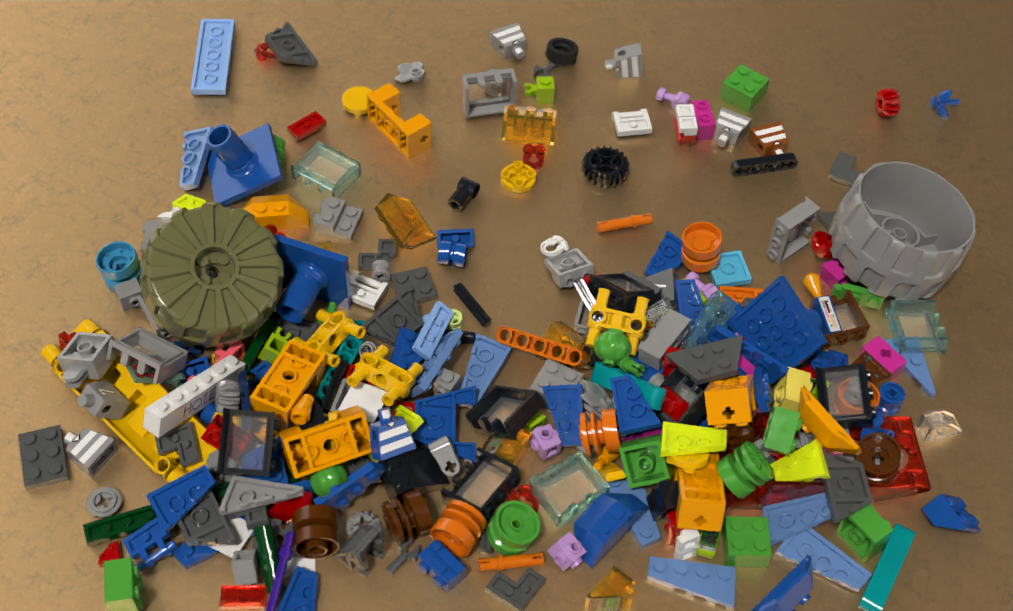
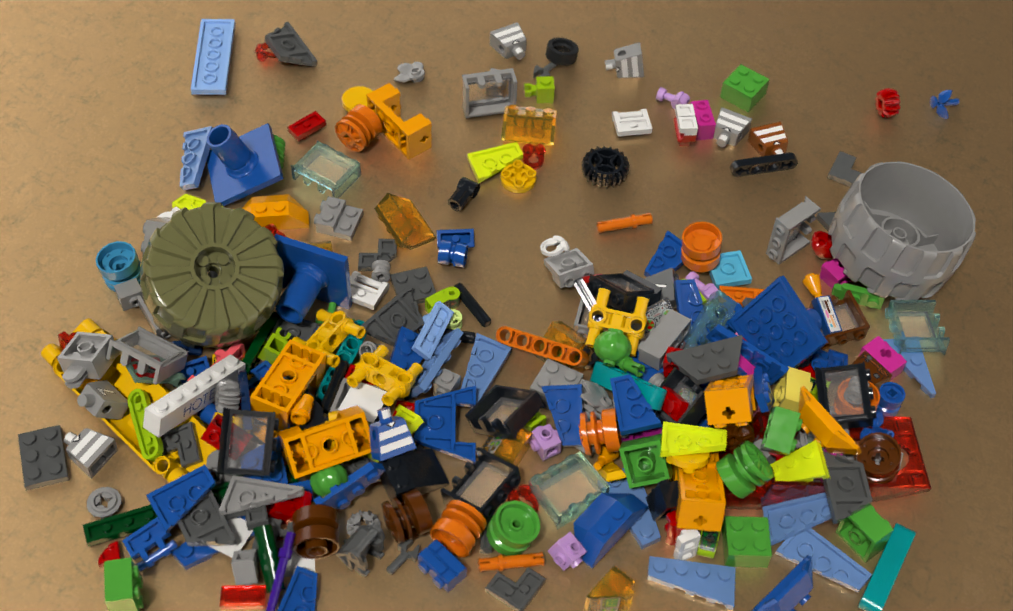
(150, 445): none -> lime plate
(358, 127): none -> orange wheel
(443, 451): light grey piece -> none
(451, 301): none -> lime leg
(493, 160): none -> neon yellow wing
(937, 425): clear slope -> none
(950, 513): blue slope -> none

